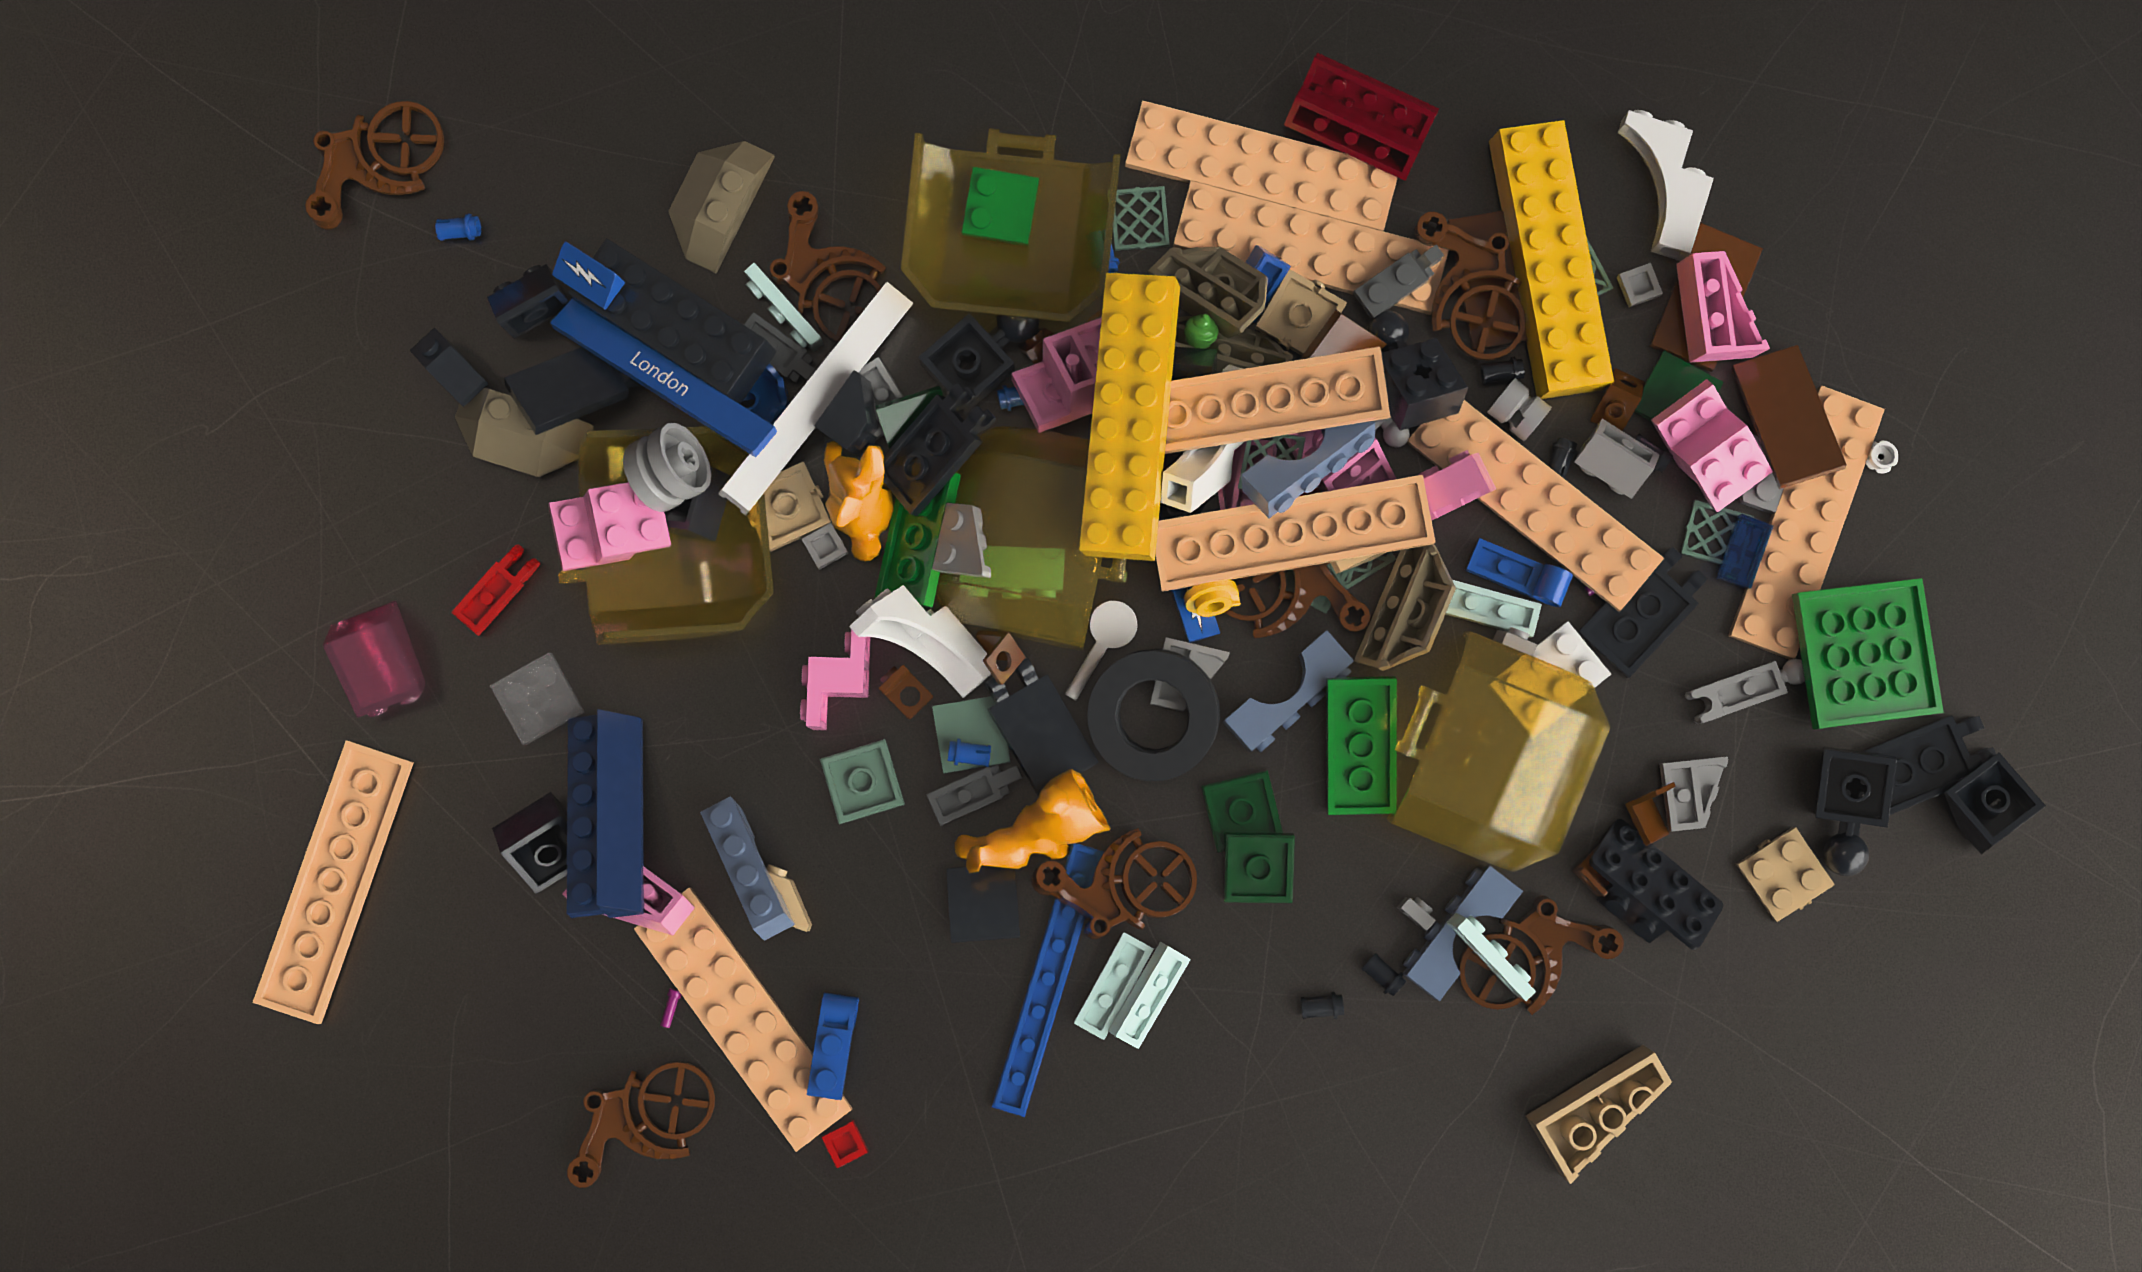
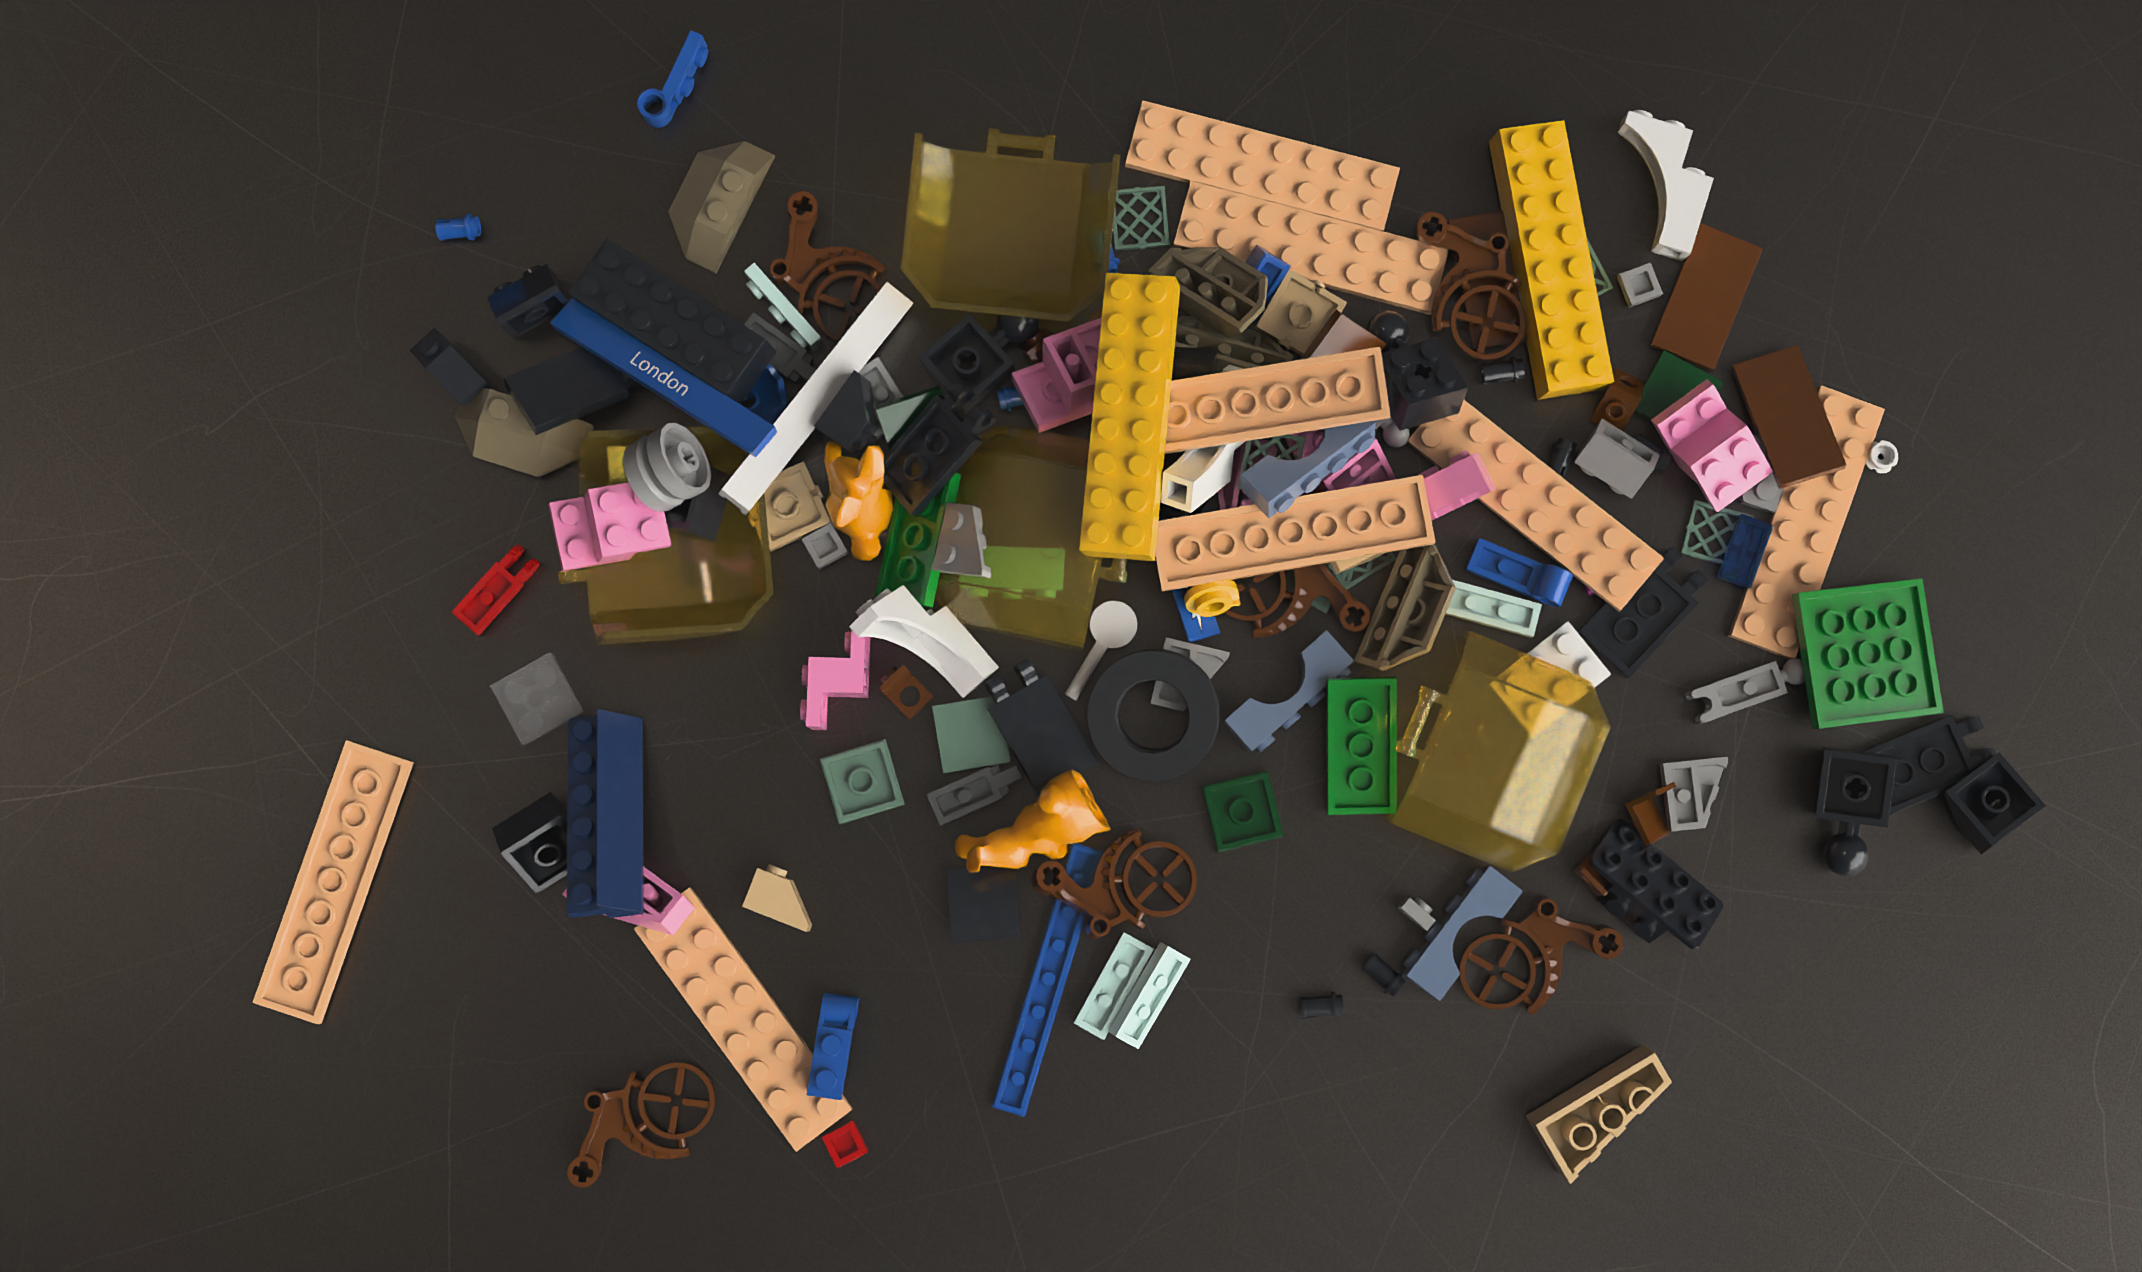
(345, 161): reddish brown piece -> none
(375, 660): clear pink slope -> none
(587, 276): blue slope -> none
(670, 1007): magenta piece -> none
(678, 83): none -> blue plate
(746, 870): sand blue arch -> none
(969, 753): blue pin -> none
(1000, 206): green plate -> none
(1000, 647): reddish brown bracket -> none
(1201, 331): bright green plate -> none
(1259, 867): dark green tile -> none
(1361, 116): dark red brick -> none
(1397, 281): dark grey hinge -> none
(1492, 955): light aqua plate -> none
(1516, 639): light grey plate -> none
(1519, 409): light grey wheel -> none
(1714, 310): bright pink wedge -> none
(1785, 874): tan plate -> none

